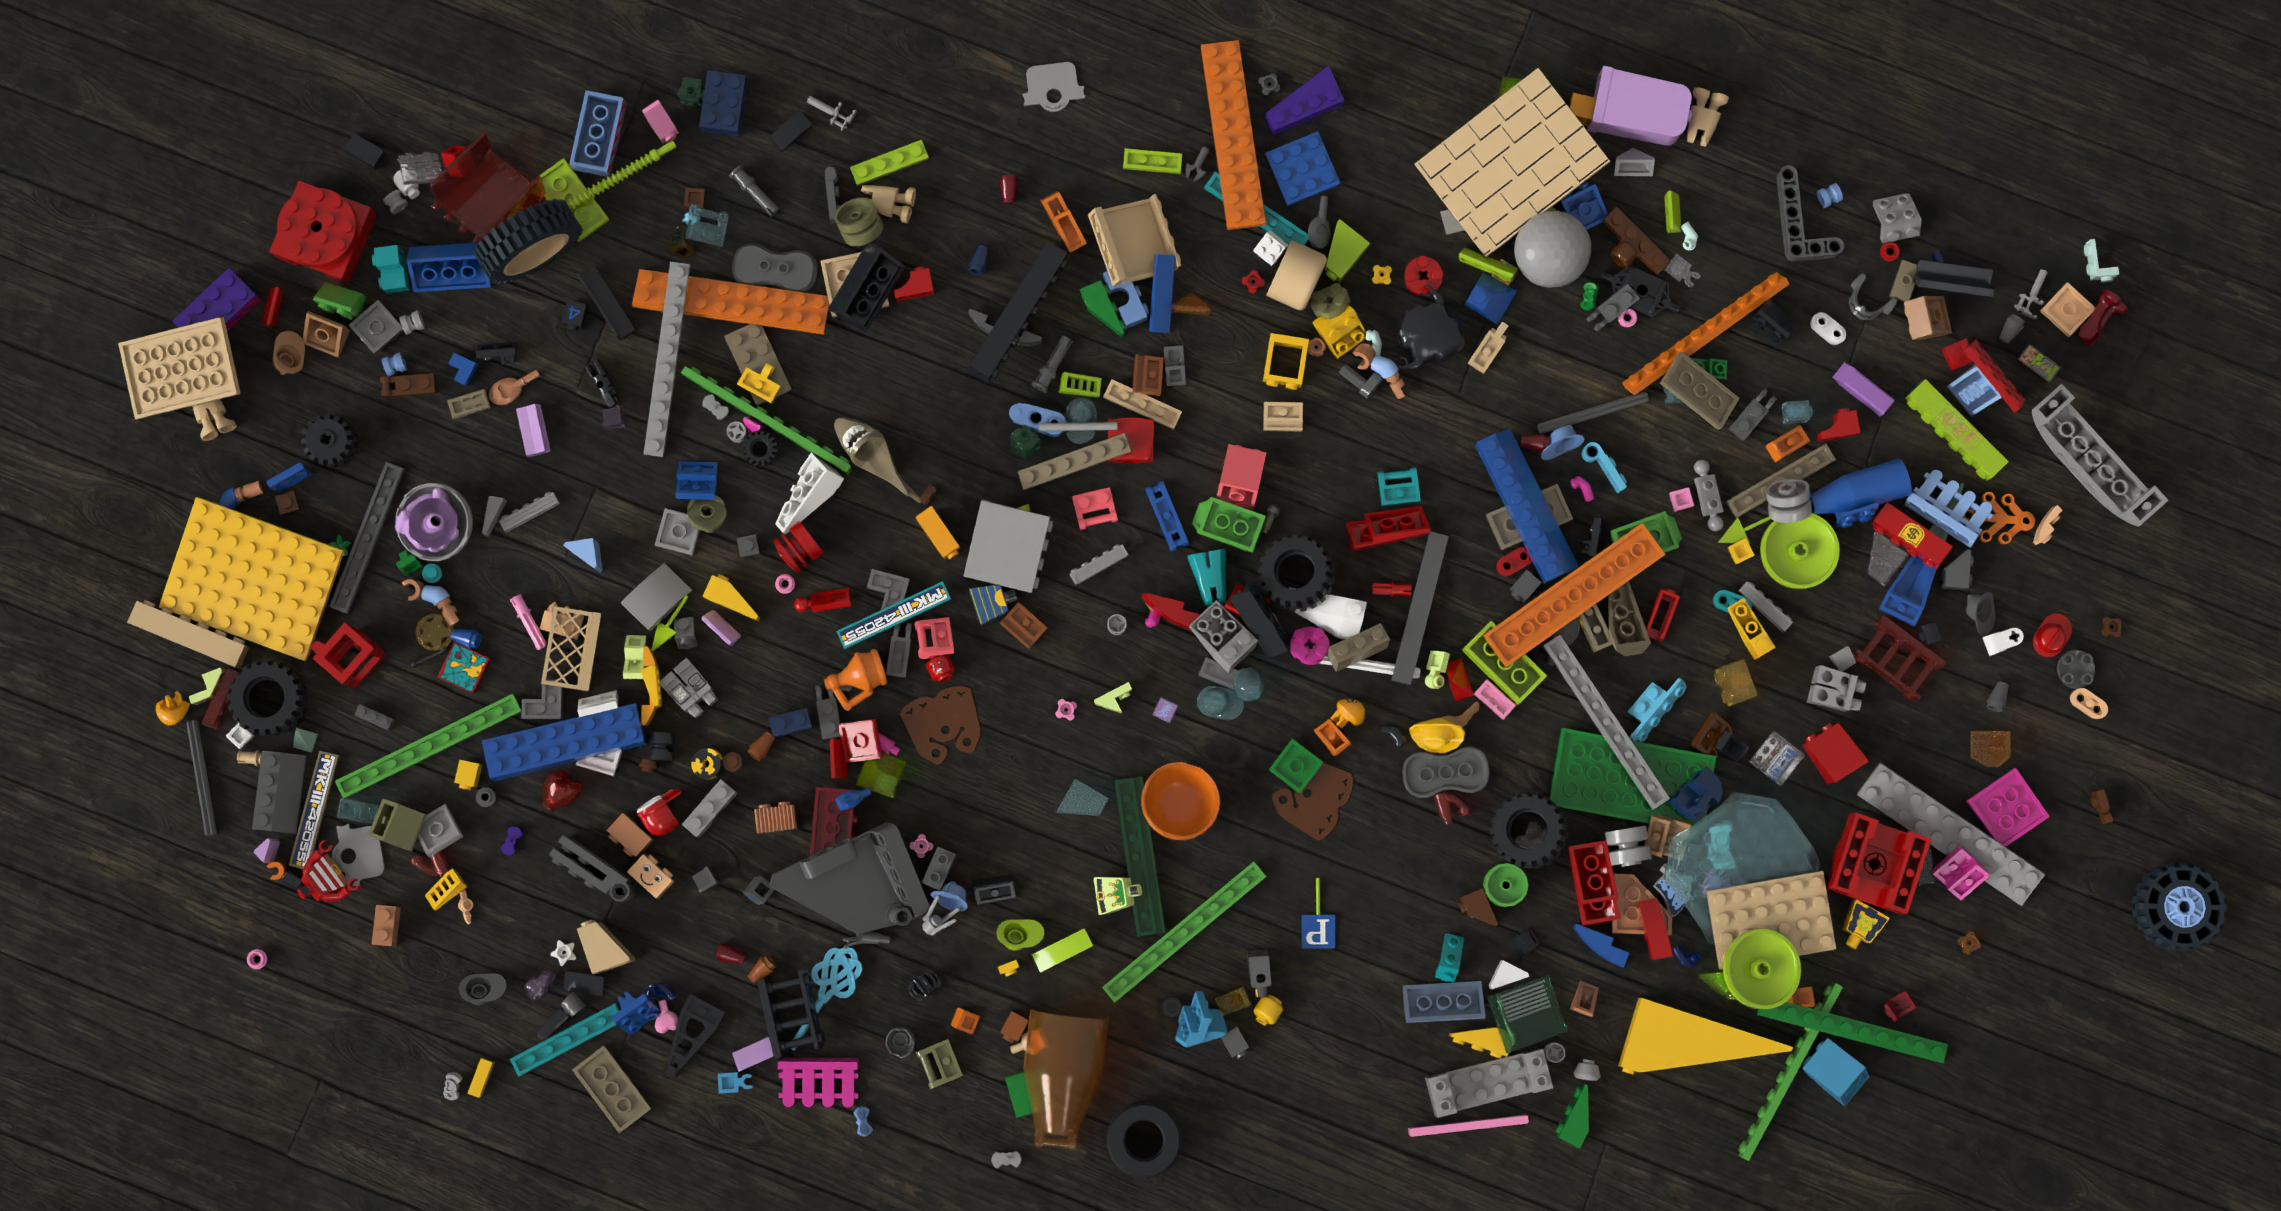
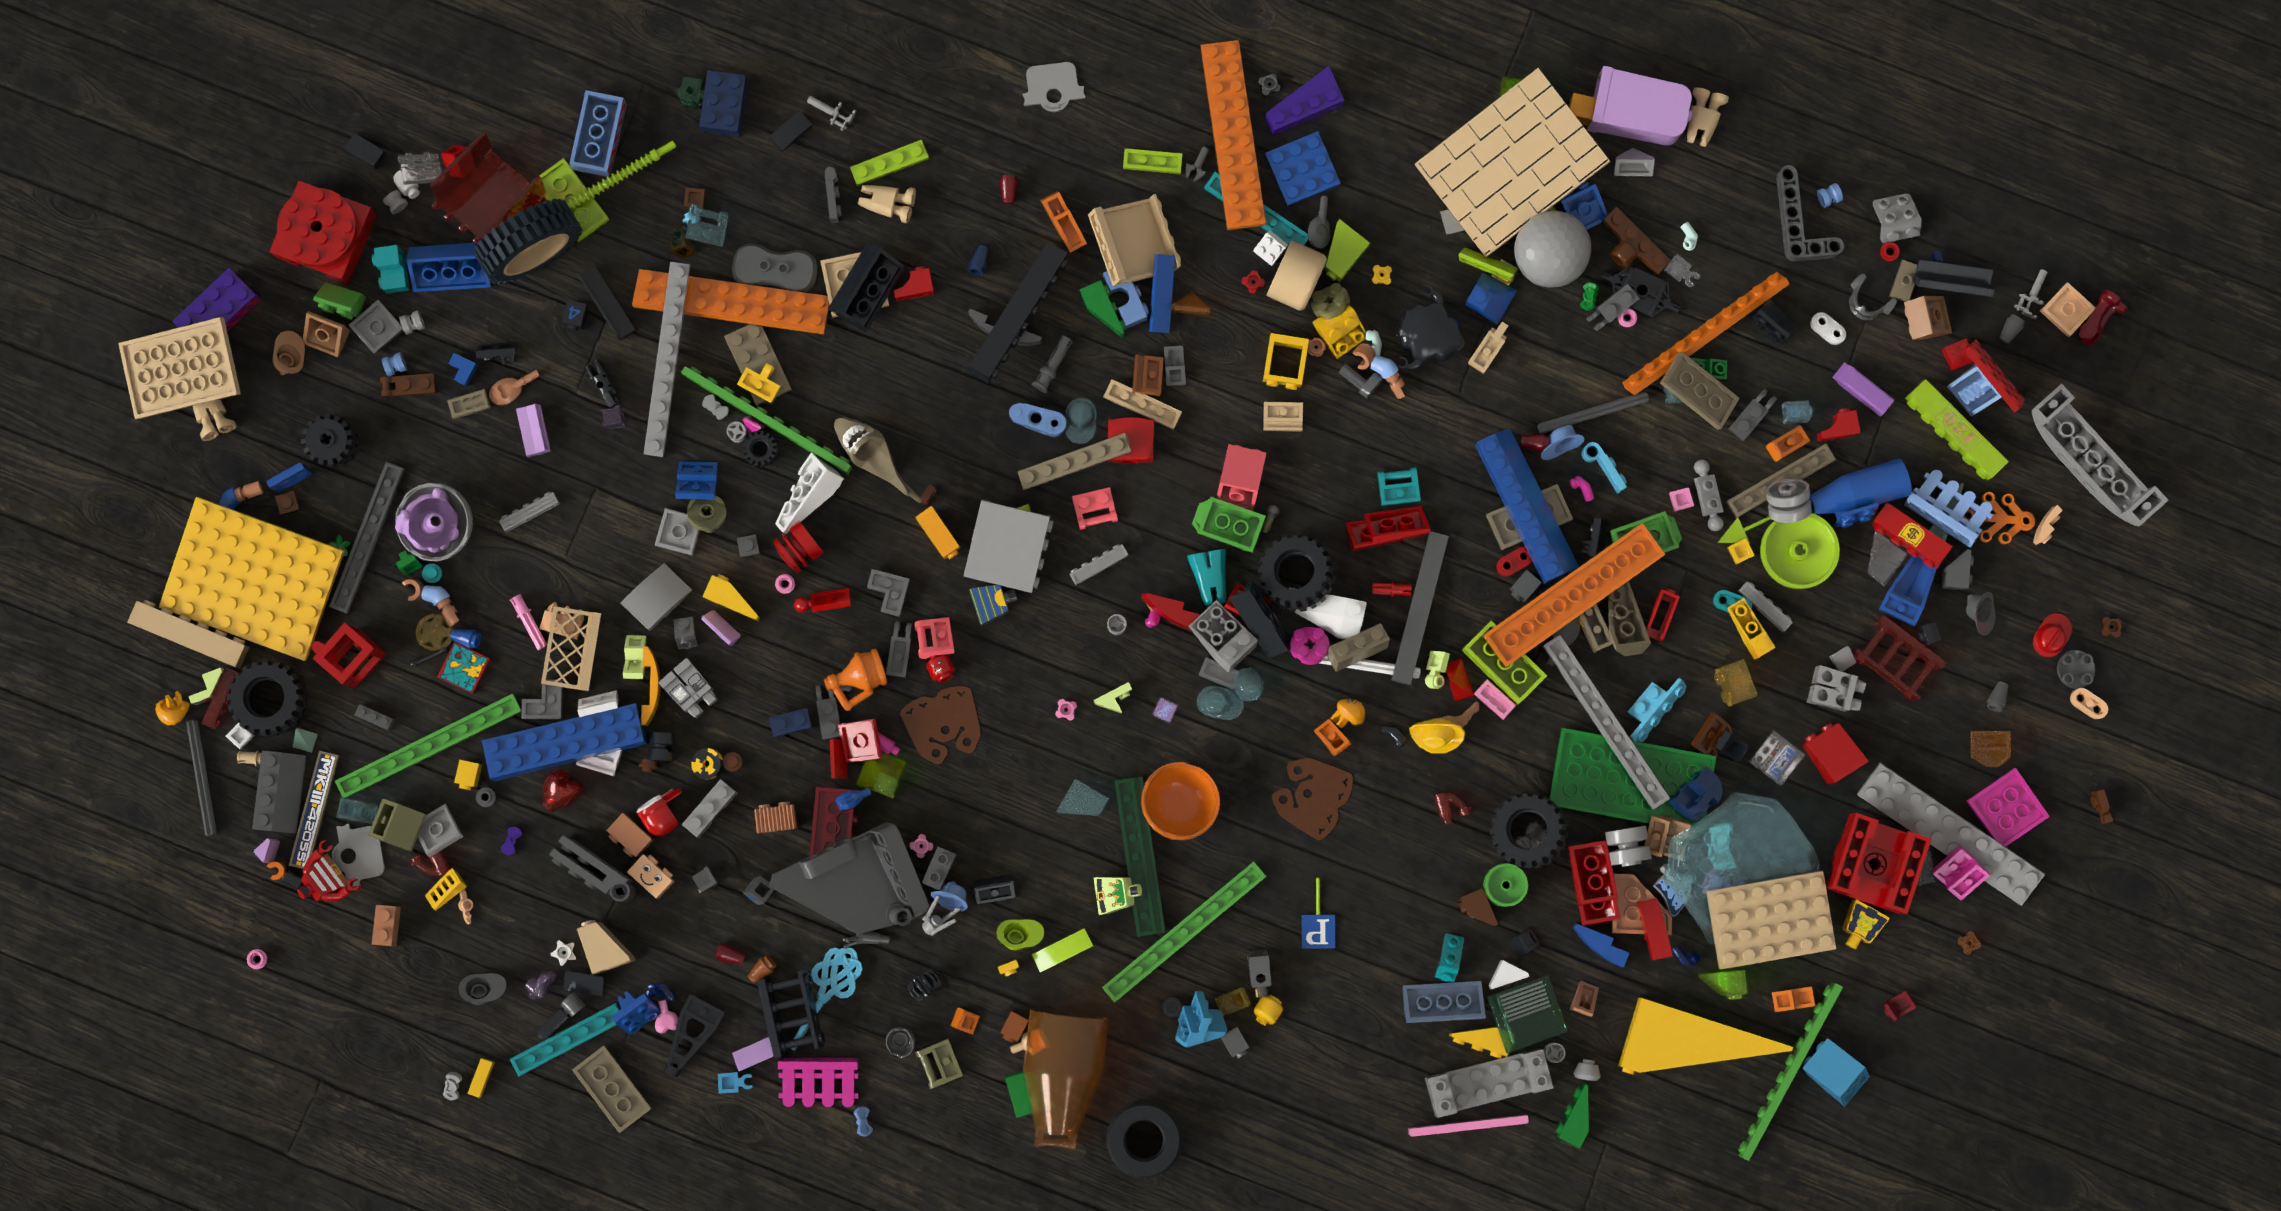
(272, 307): red slope -> none
(494, 508): light grey slope -> none
(587, 550): light blue slope -> none
(651, 679): yellow slope -> none
(660, 122): bright pink slope -> none
(663, 631): lime piece -> none
(748, 184): dark grey pin -> none
(761, 746): dark orange cone -> none
(858, 221): olive wheel -> none
(893, 615): tile -> none
(999, 1159): light grey piece -> none
(1023, 625): dark orange plate -> none
(1025, 442): clear green brick -> none
(1063, 385): lime slope -> none
(1078, 426): light grey bar -> none
(1166, 516): blue plate -> none
(1295, 766): green plate -> none
(1427, 265): red plate -> none
(1430, 773): dark grey plate -> none
(1672, 212): lime slope -> none
(1762, 969): lime dish -> none
(1857, 1031): green plate -> none
(2000, 641): white piece -> none
(2038, 363): tile -> none
(2092, 268): light aqua bracket -> none
(2199, 911): black wheel -> none

